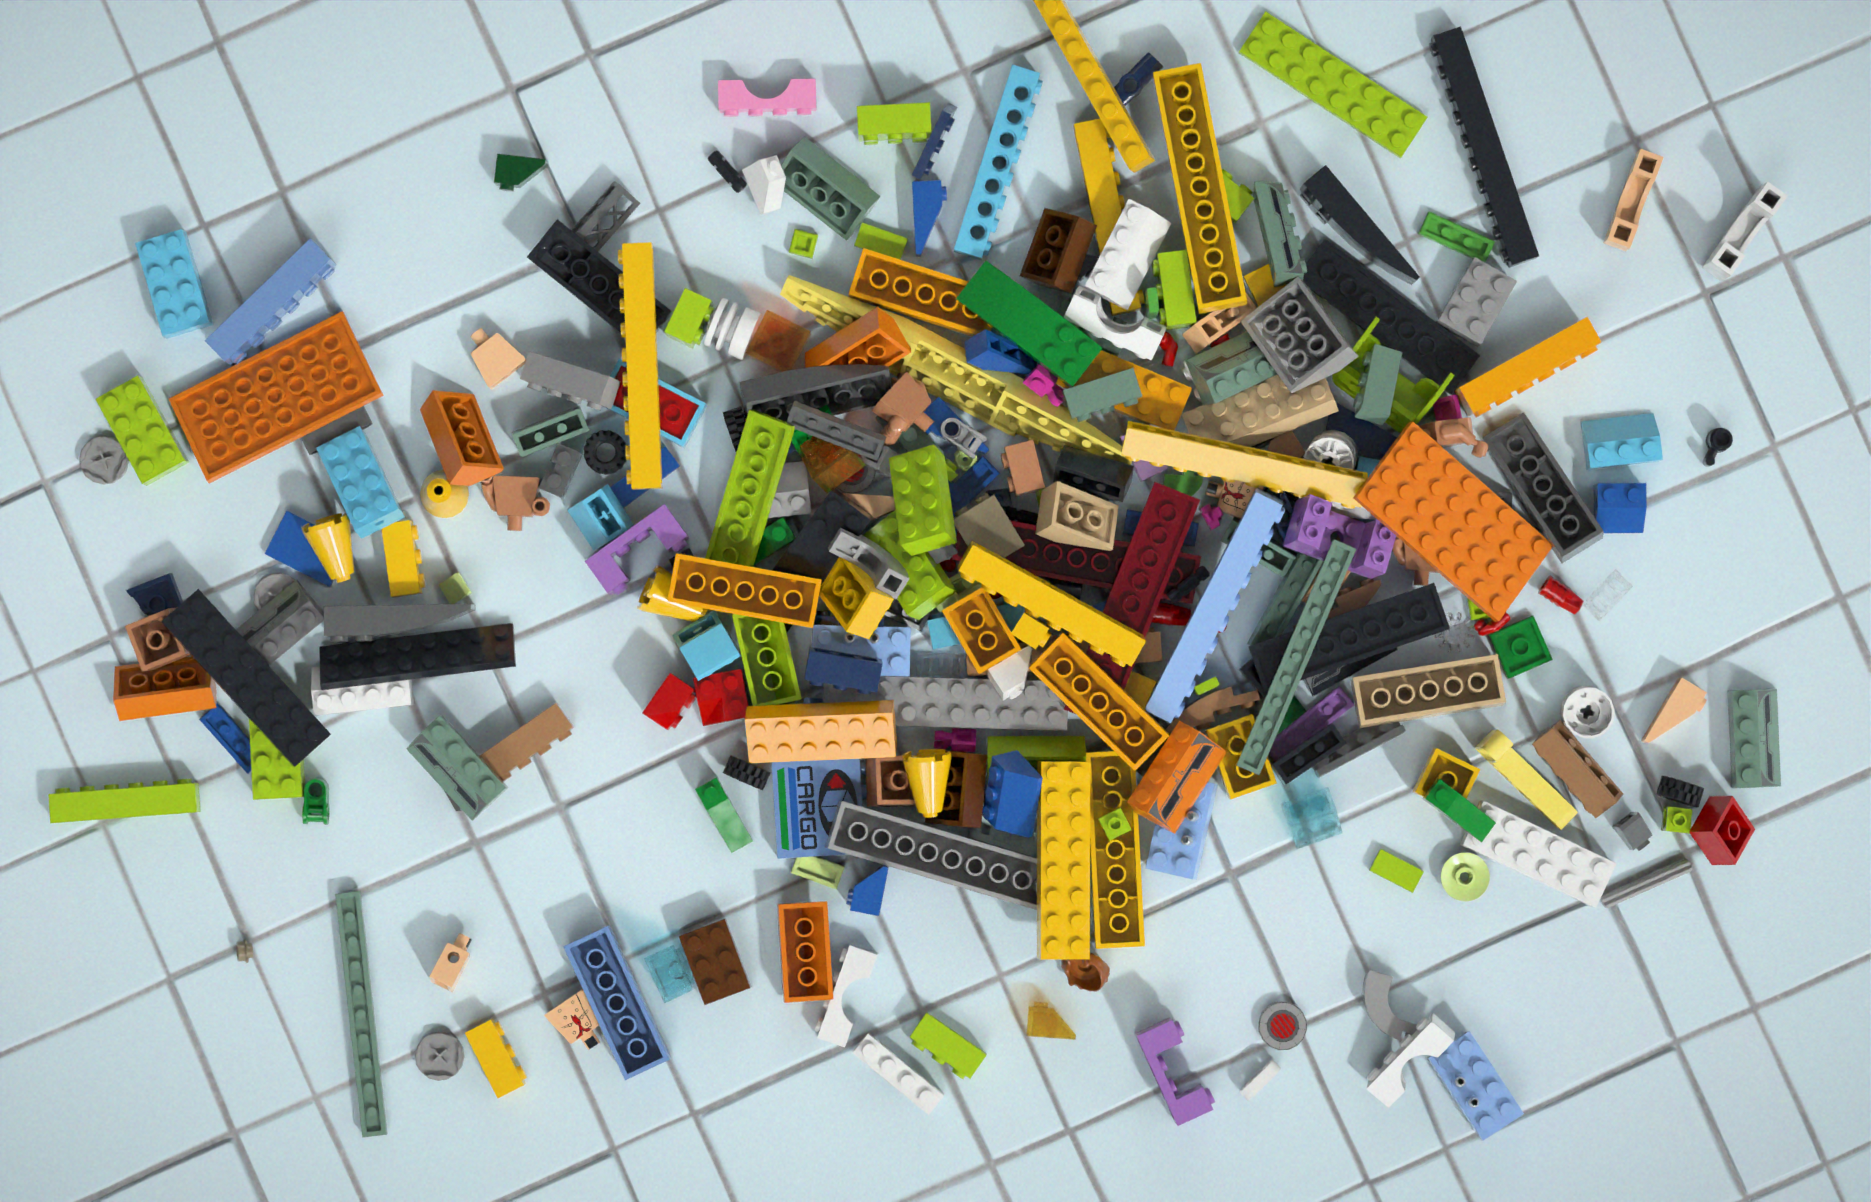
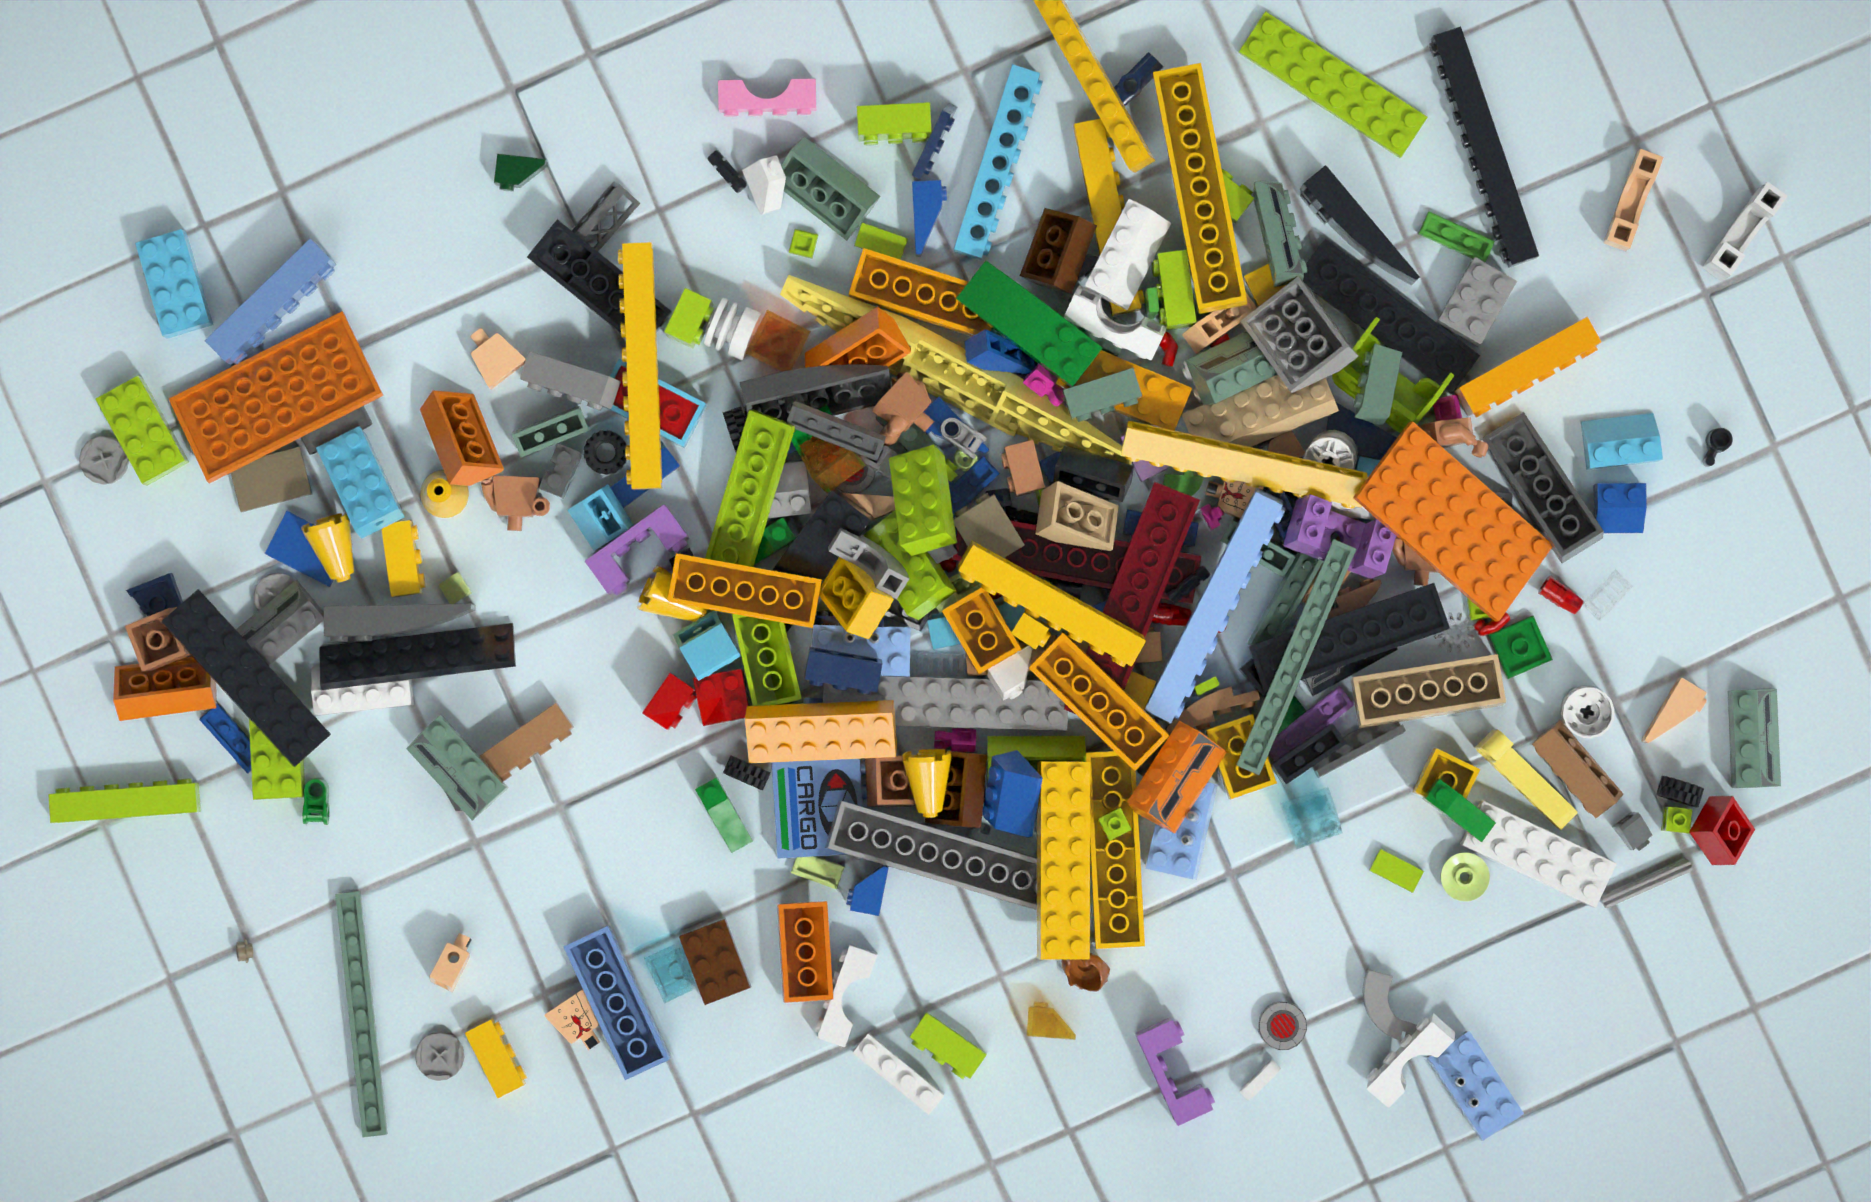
(271, 480): none -> dark tan tile
(1048, 465): none -> blue tile

